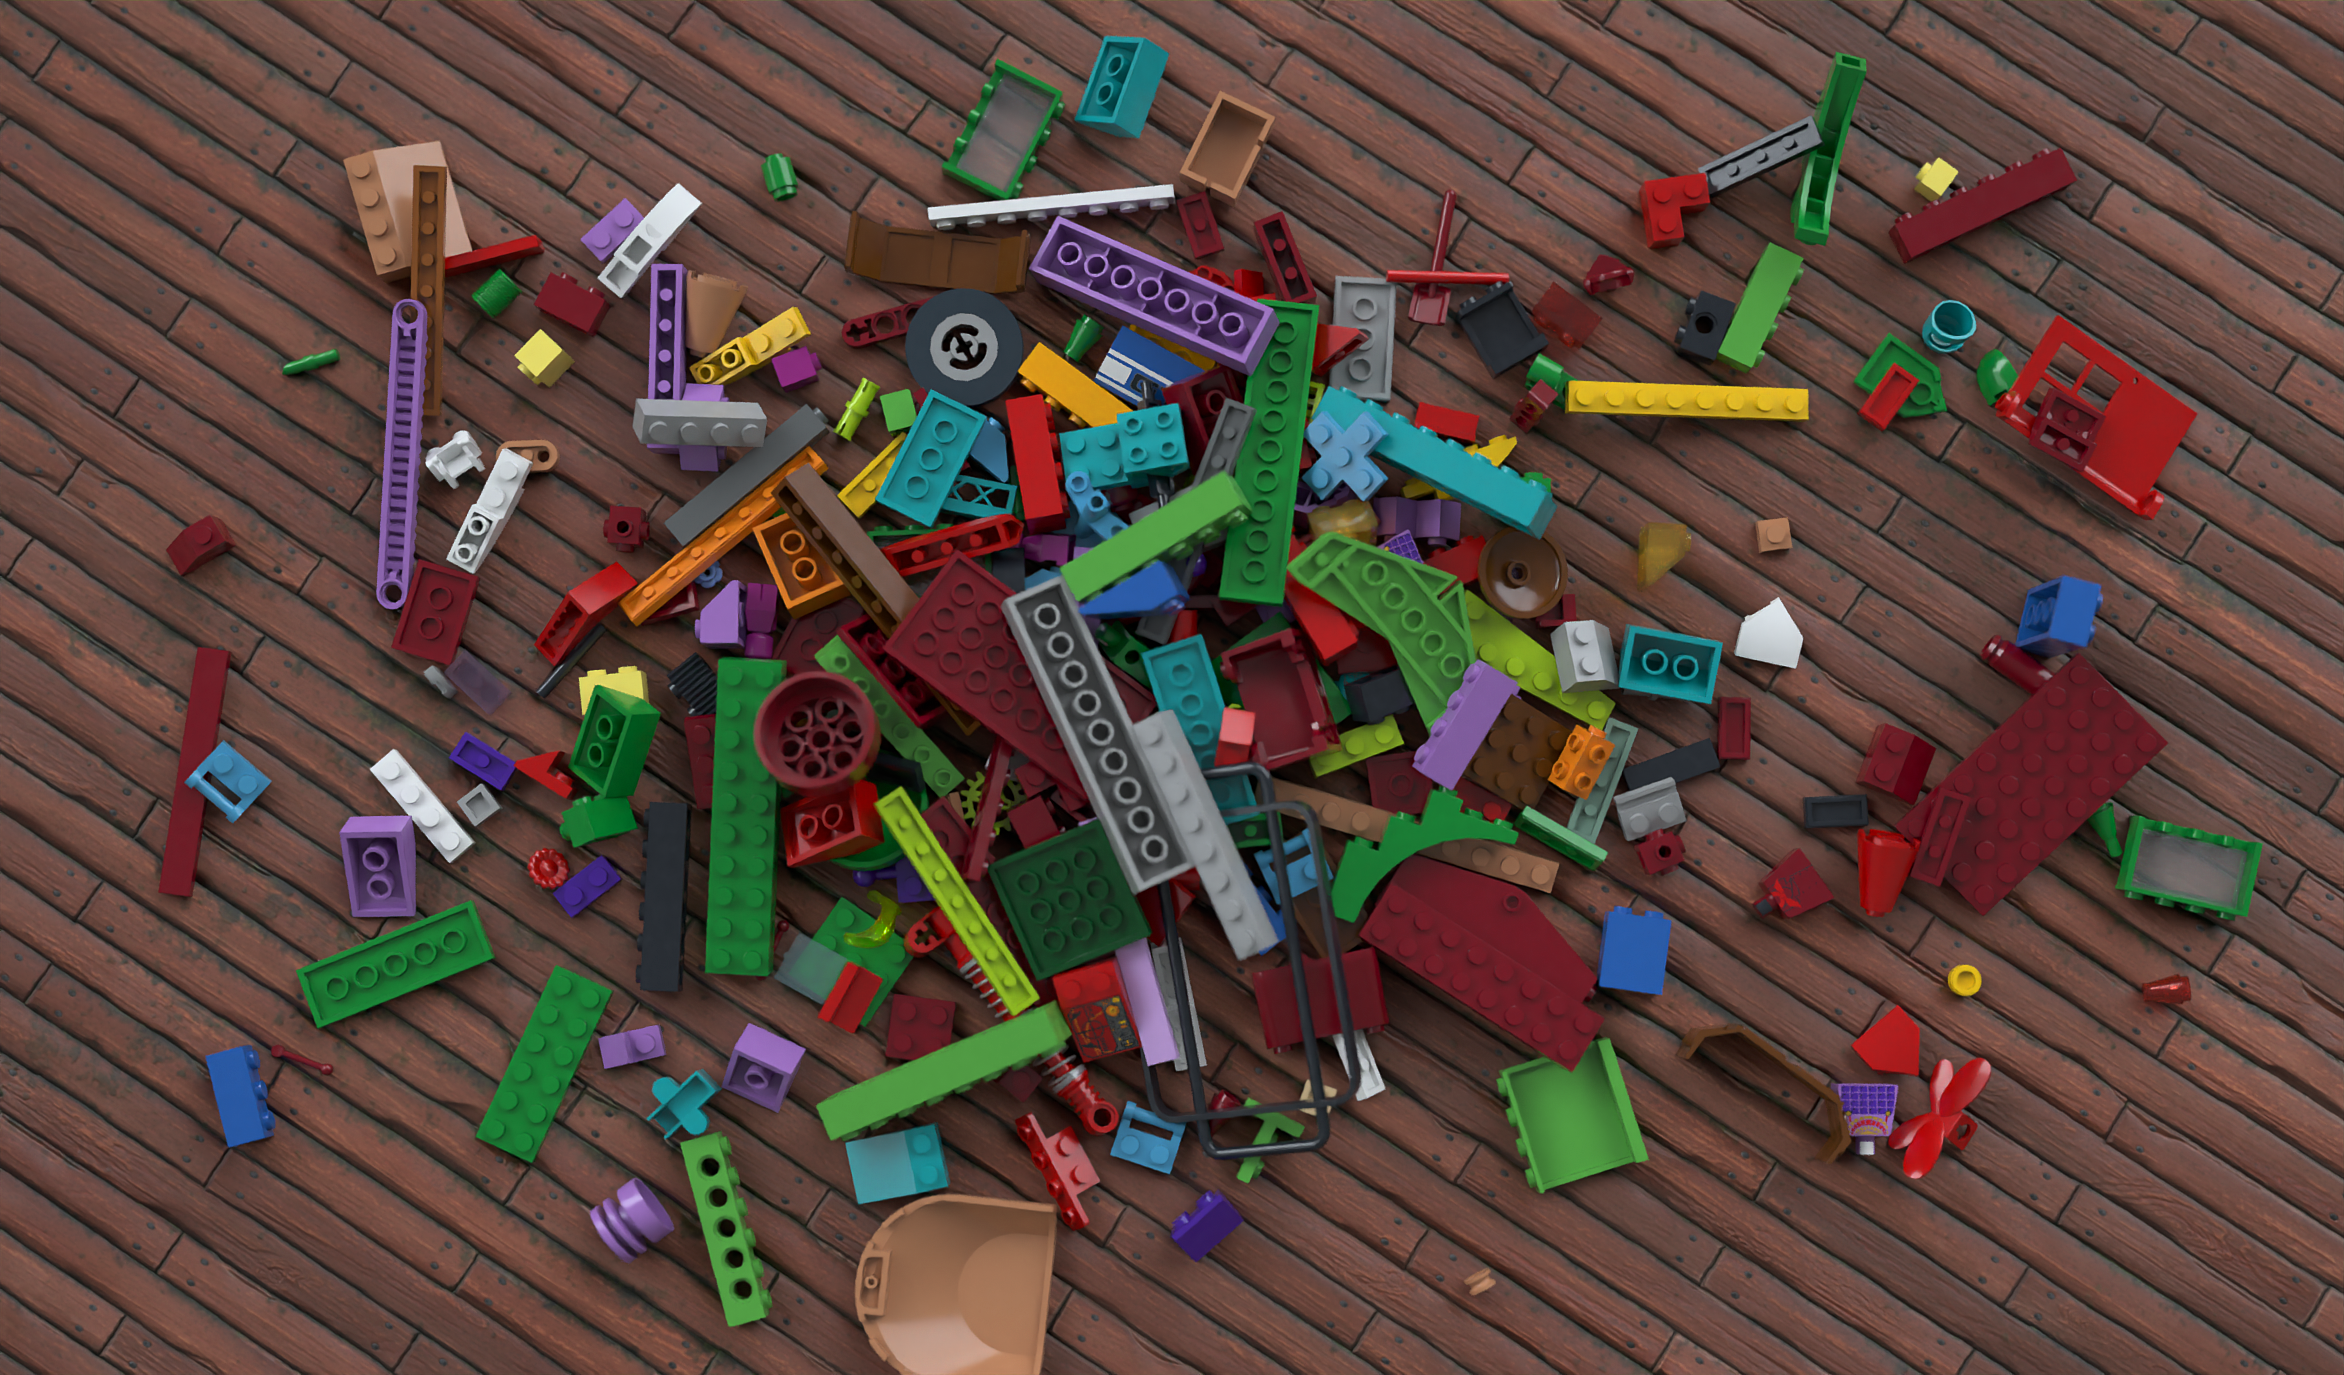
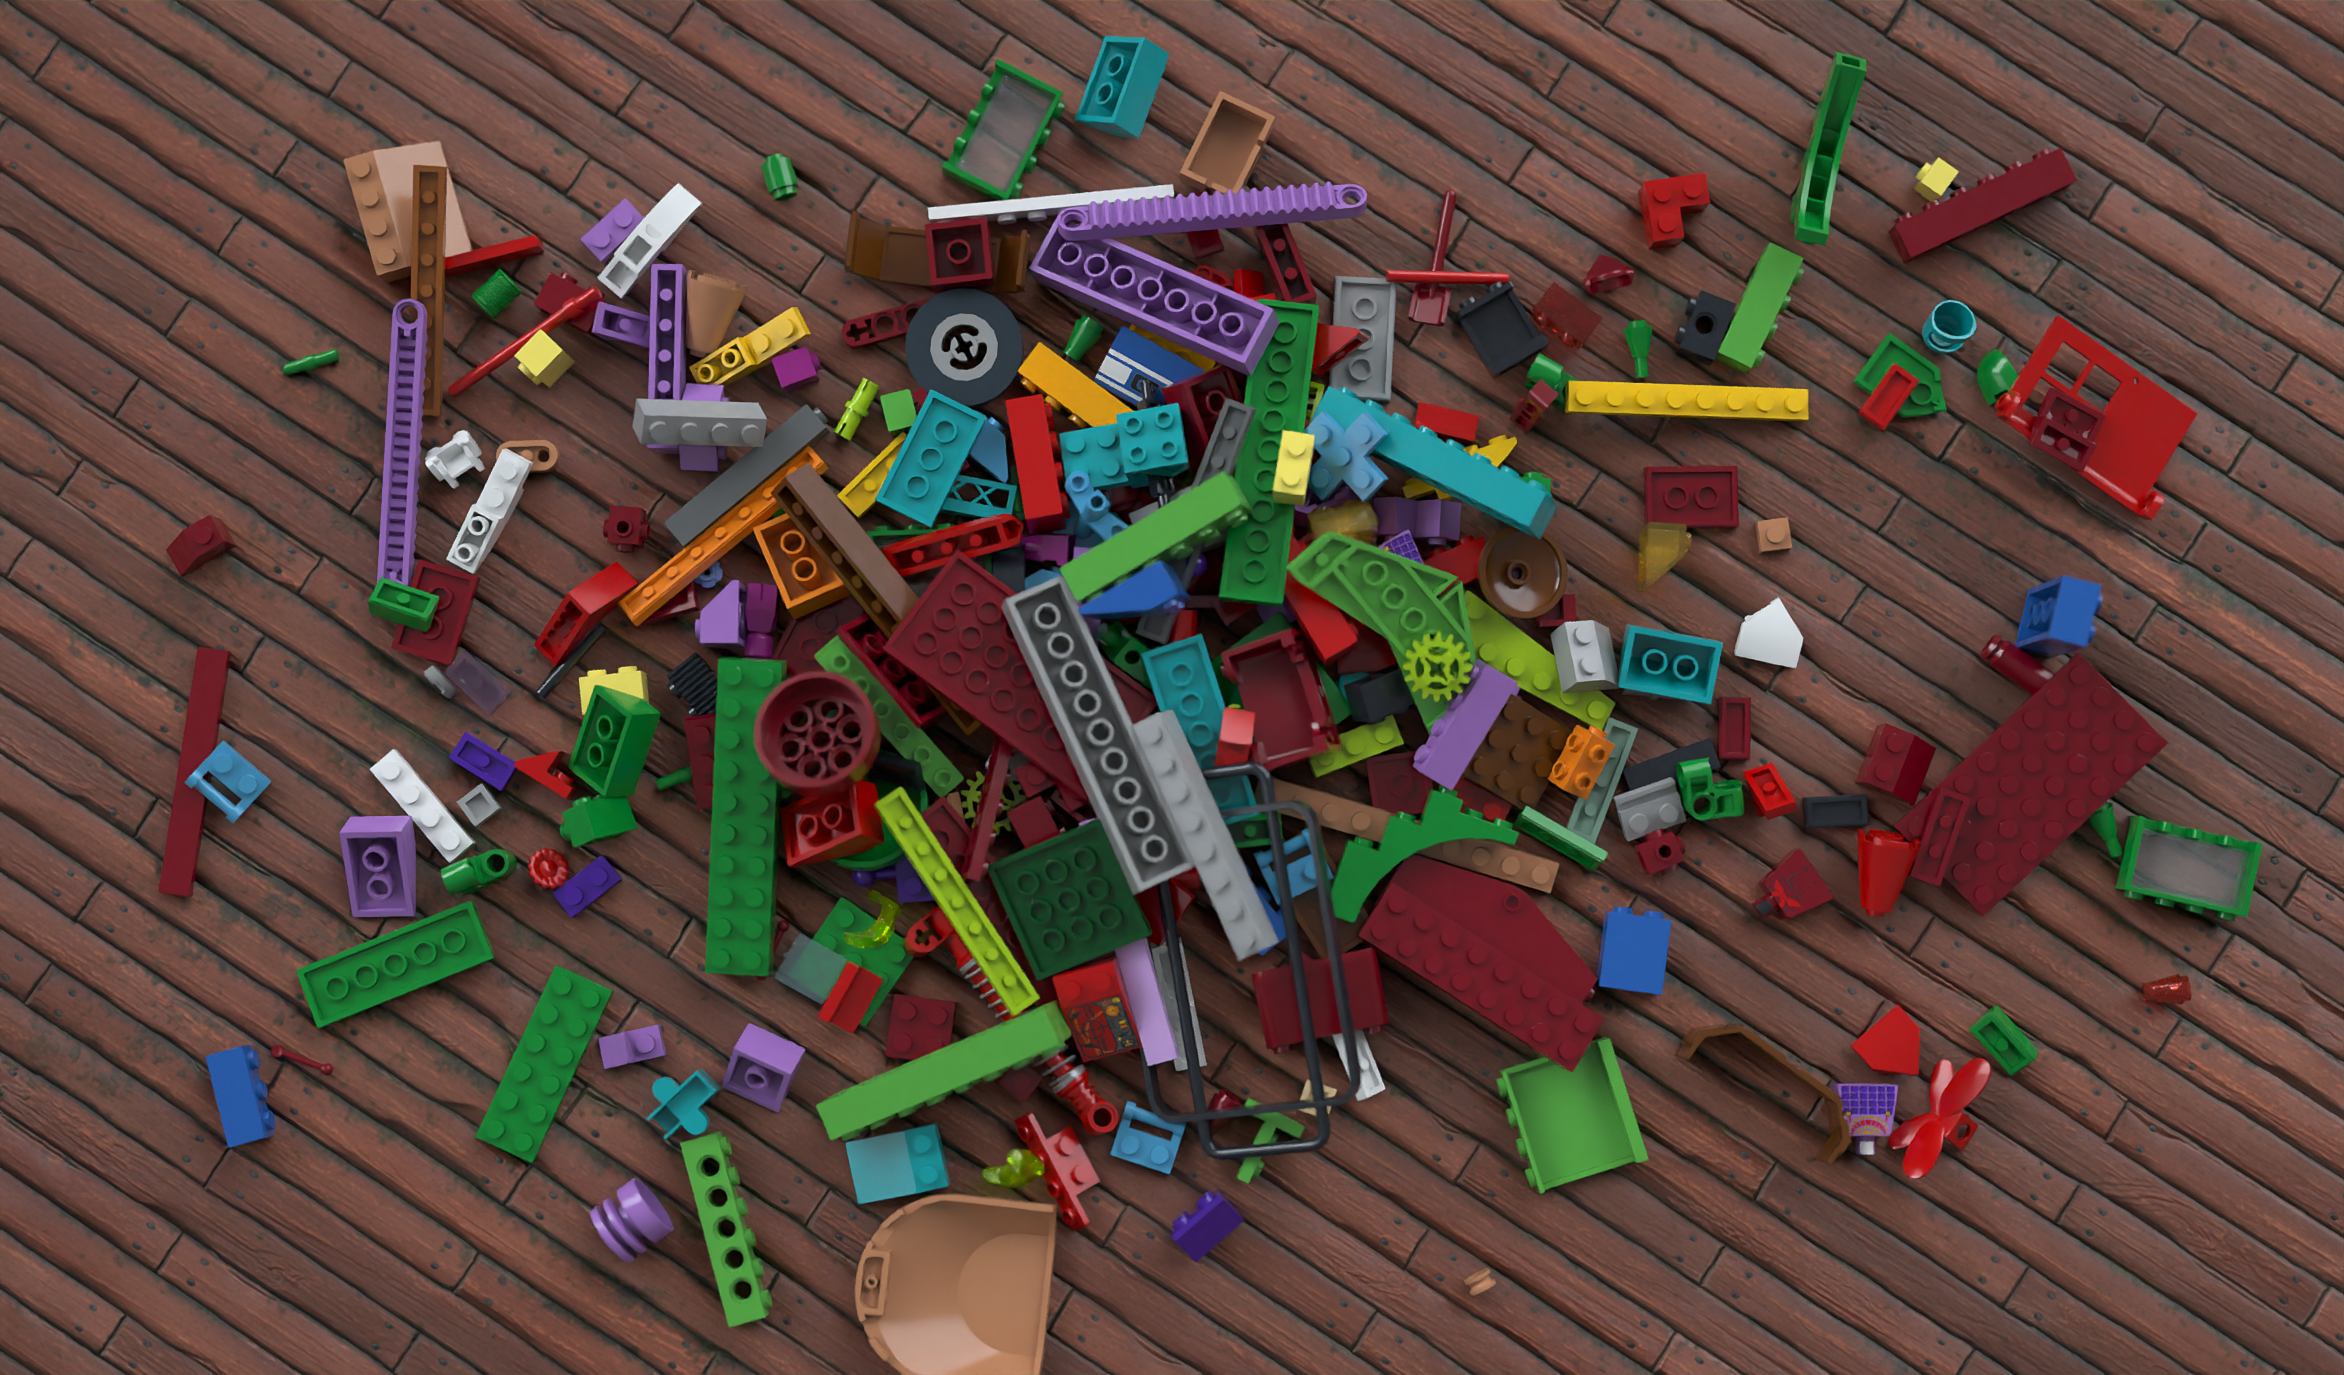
(403, 604): none -> green slope
(477, 872): none -> green piece
(571, 309): none -> red bar
(621, 325): none -> medium lavender slope
(665, 896): black brick -> none
(682, 776): none -> green piece
(960, 255): none -> dark red brick
(1013, 1174): none -> clear neon green helmet
(1212, 211): none -> medium lavender gear
(1293, 468): none -> light yellow brick
(1427, 676): none -> lime gear
(1638, 338): none -> green cone
(1692, 496): none -> dark red tile
(1720, 799): none -> green piece
(1762, 156): plate -> none
(1769, 792): none -> red slope
(1964, 980): yellow tile -> none
(2004, 1040): none -> green slope

